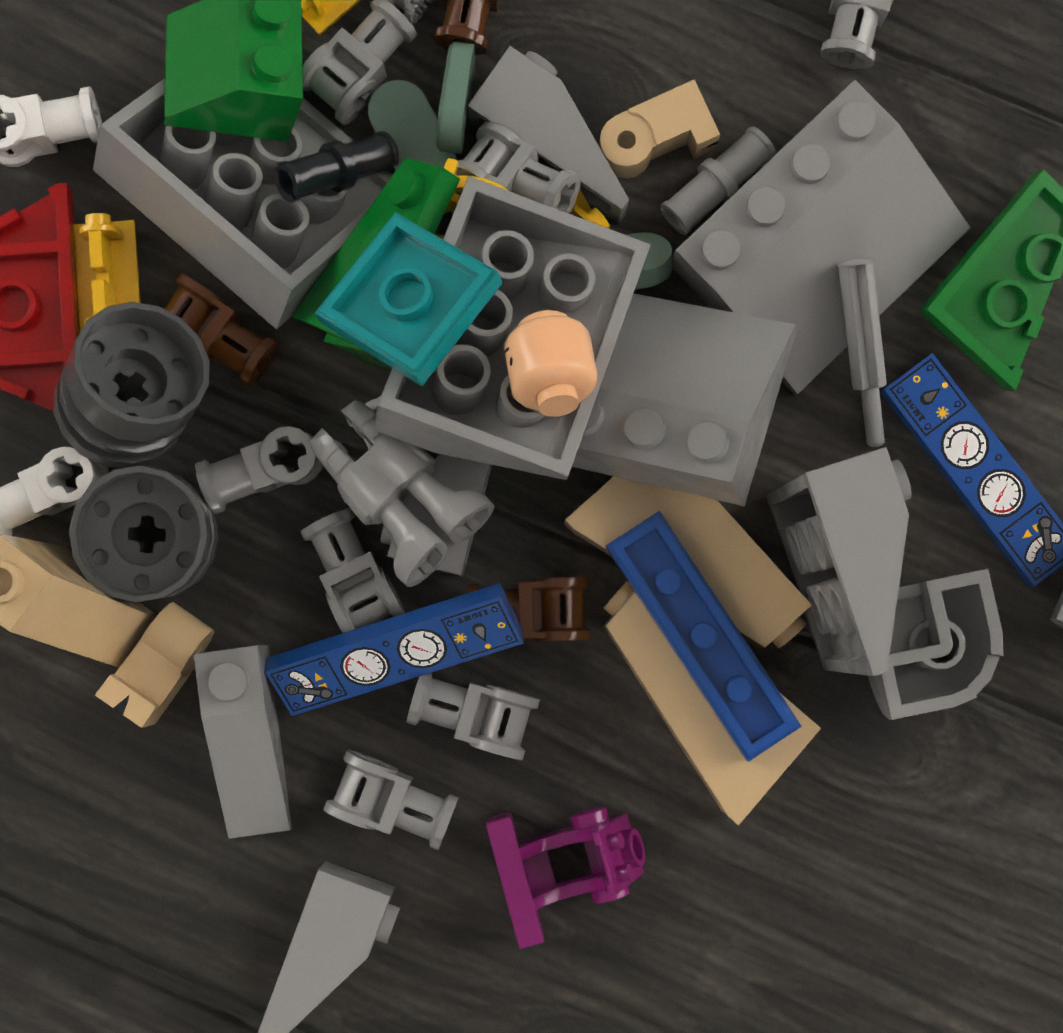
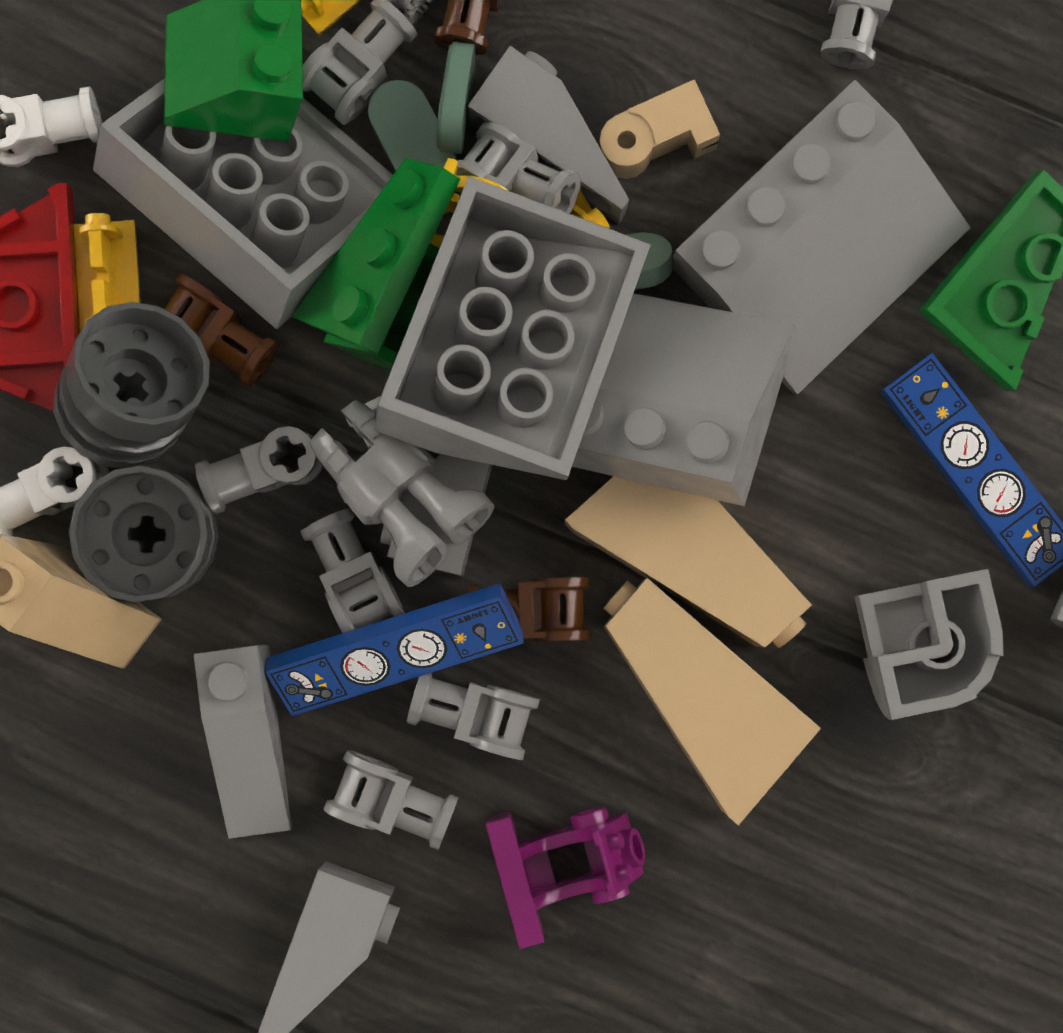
(156, 666): tan leg -> none
(336, 166): black pin -> none
(409, 298): teal tile -> none
(550, 363): light nougat head -> none
(703, 636): blue tile -> none
(718, 180): light grey pin -> none
(846, 553): light grey slope -> none
(864, 341): light grey axle -> none

